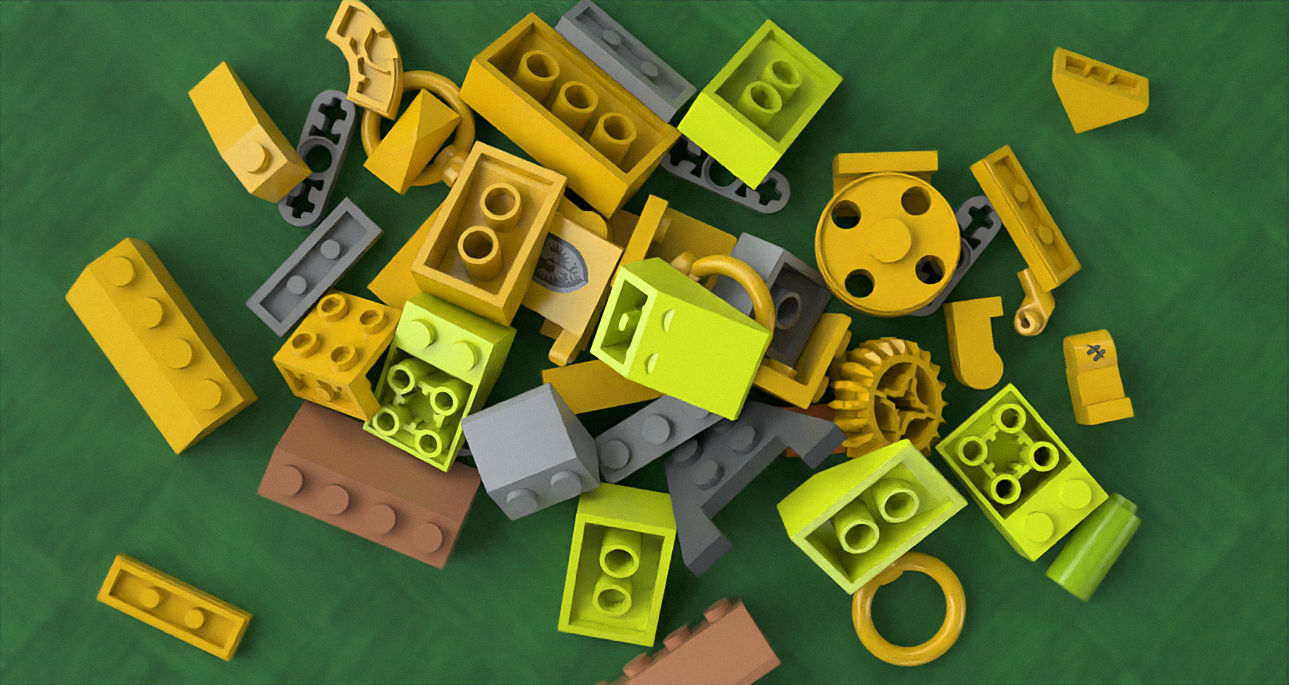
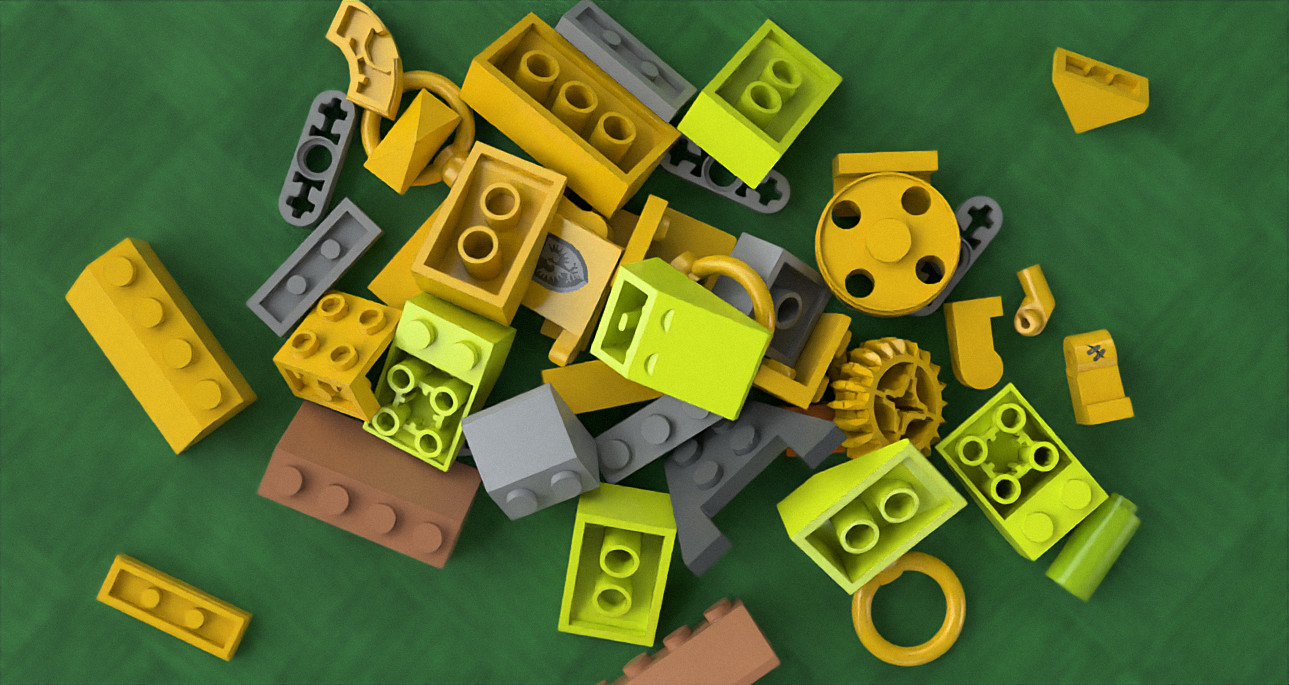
(247, 136): yellow slope -> none
(1026, 218): yellow tile -> none

